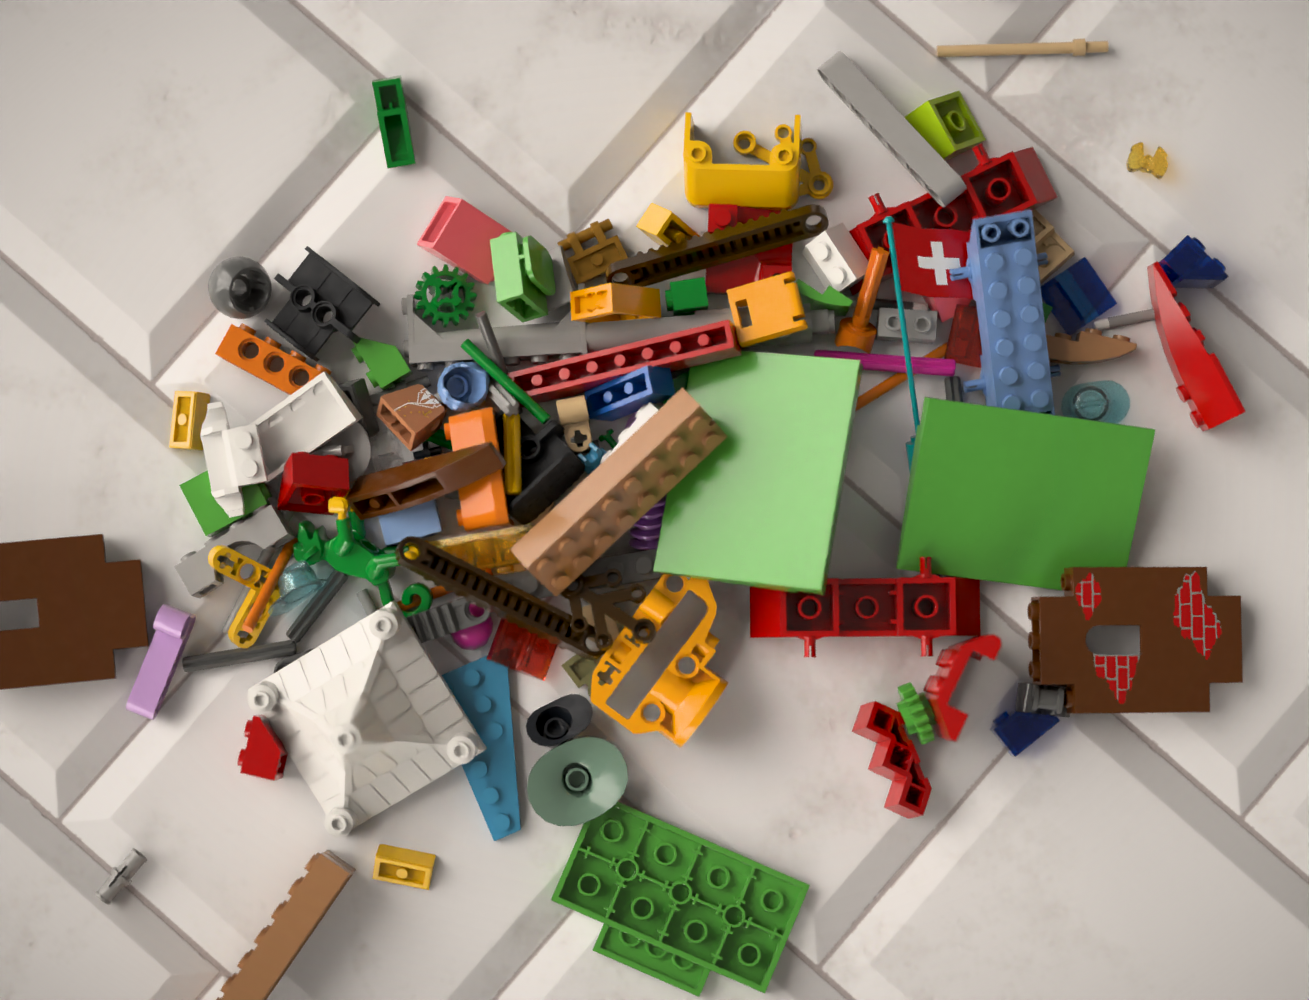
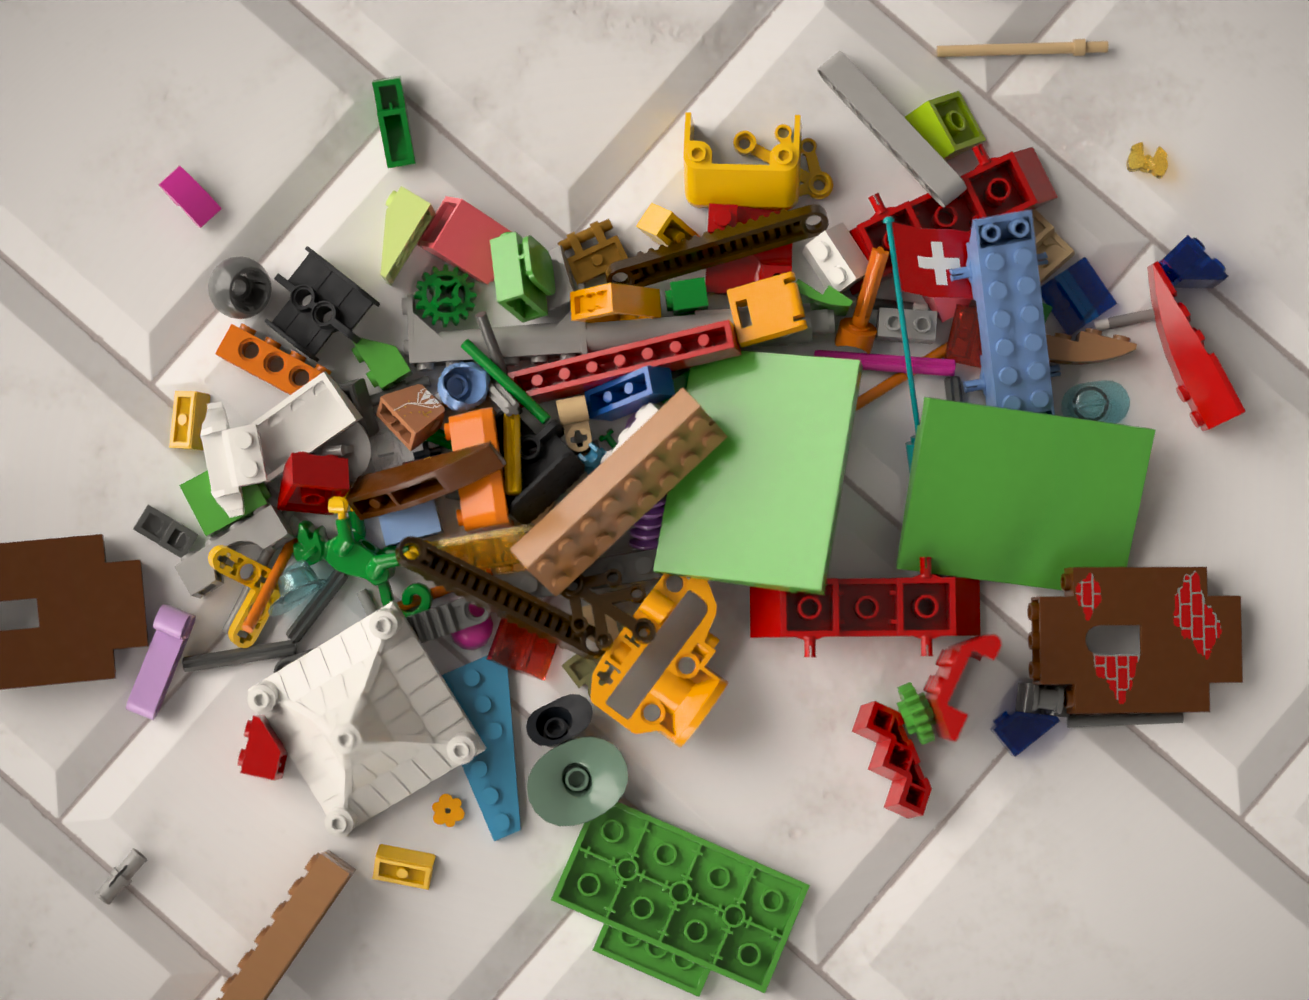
(165, 531): none -> dark grey slope
(189, 196): none -> dark pink slope
(404, 225): none -> yellowish green slope
(441, 816): none -> light orange plant
(1124, 719): none -> dark grey bar

